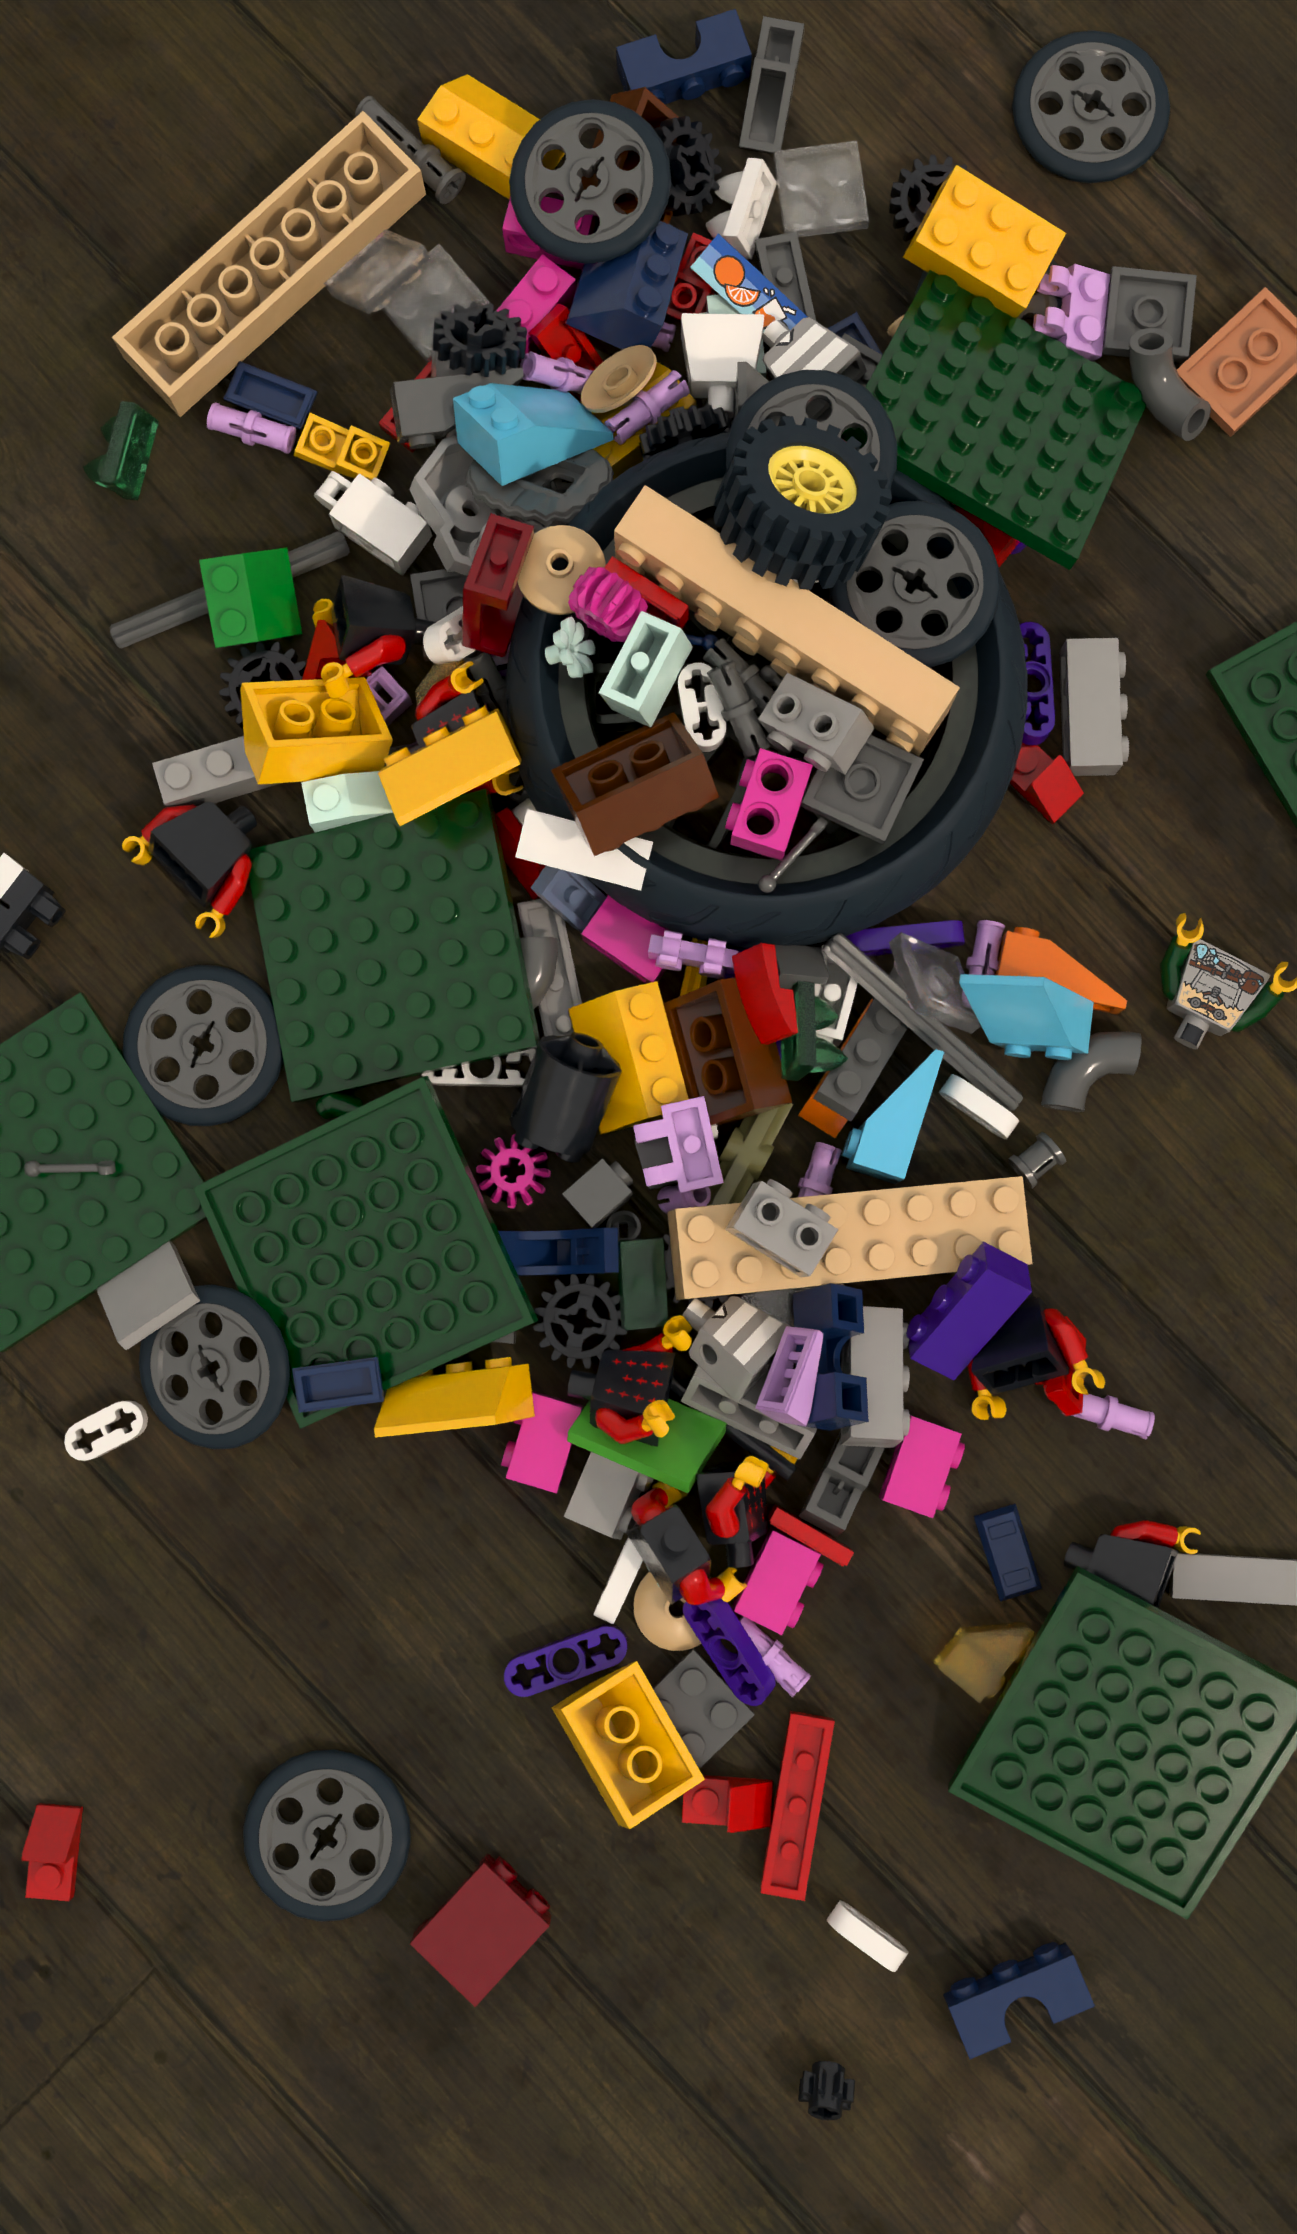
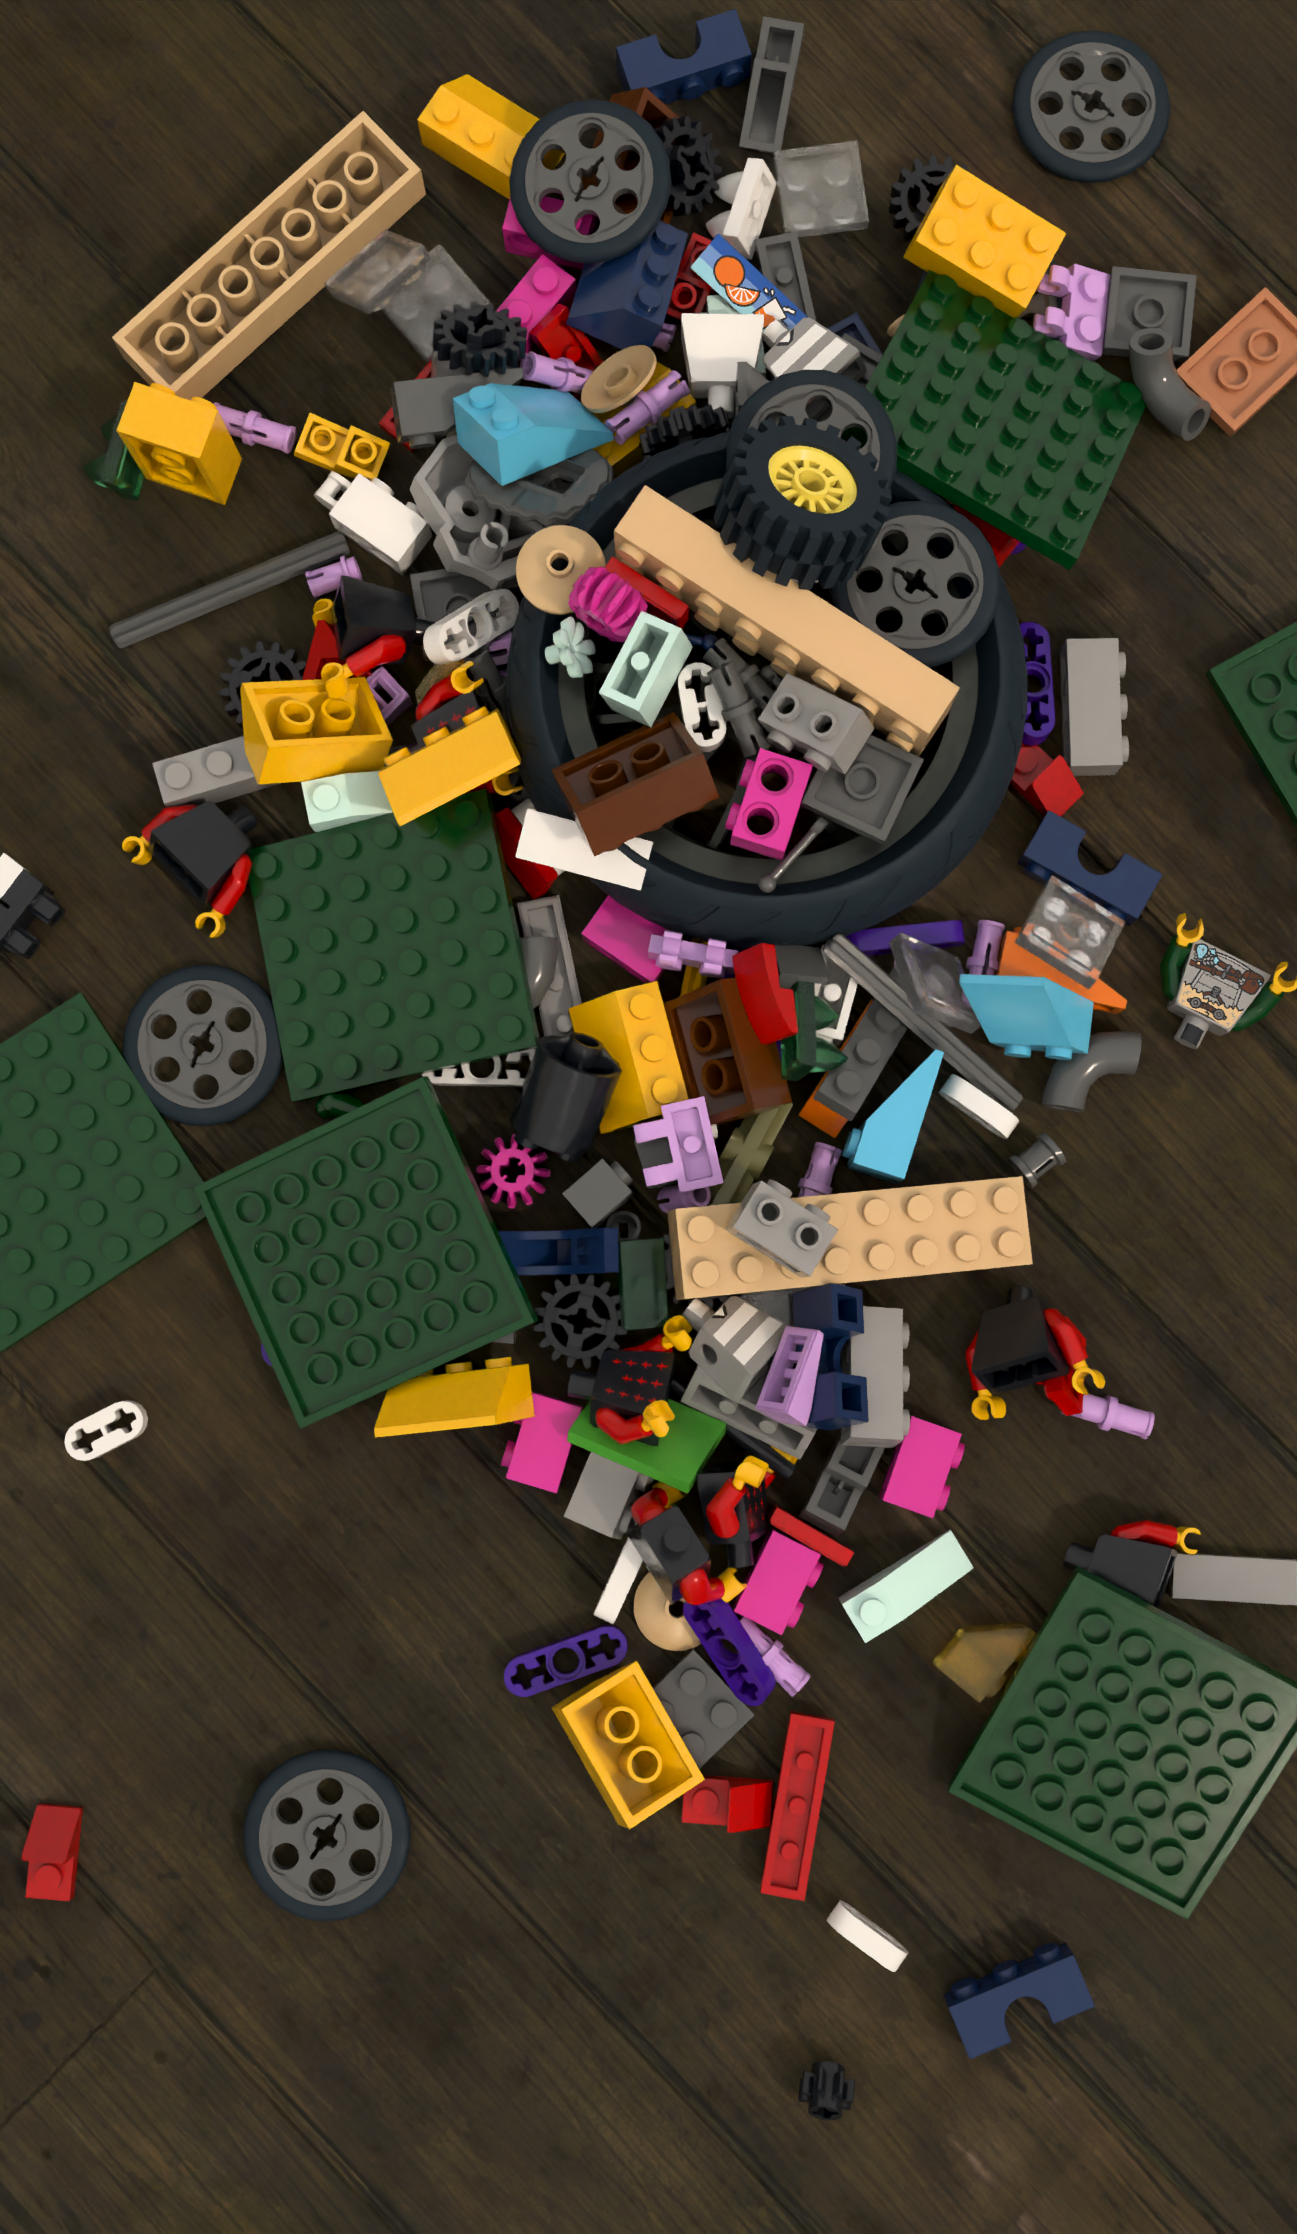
(34, 1168): dark grey hinge -> none
(147, 1295): light grey tile -> none
(179, 442): none -> yellow brick
(250, 597): green slope -> none
(268, 1371): dark grey wedge -> none
(270, 395): dark blue tile -> none
(328, 577): none -> lavender pin
(338, 1384): dark blue tile -> none
(426, 156): dark grey pin -> none
(483, 1929): dark red panel -> none
(492, 587): dark red panel -> none
(569, 895): sand blue plate -> none
(905, 1586): none -> light aqua slope
(968, 1310): dark purple brick -> none
(1007, 1552): dark blue tile -> none
(1055, 853): none -> dark blue arch
(1070, 932): none -> clear plate

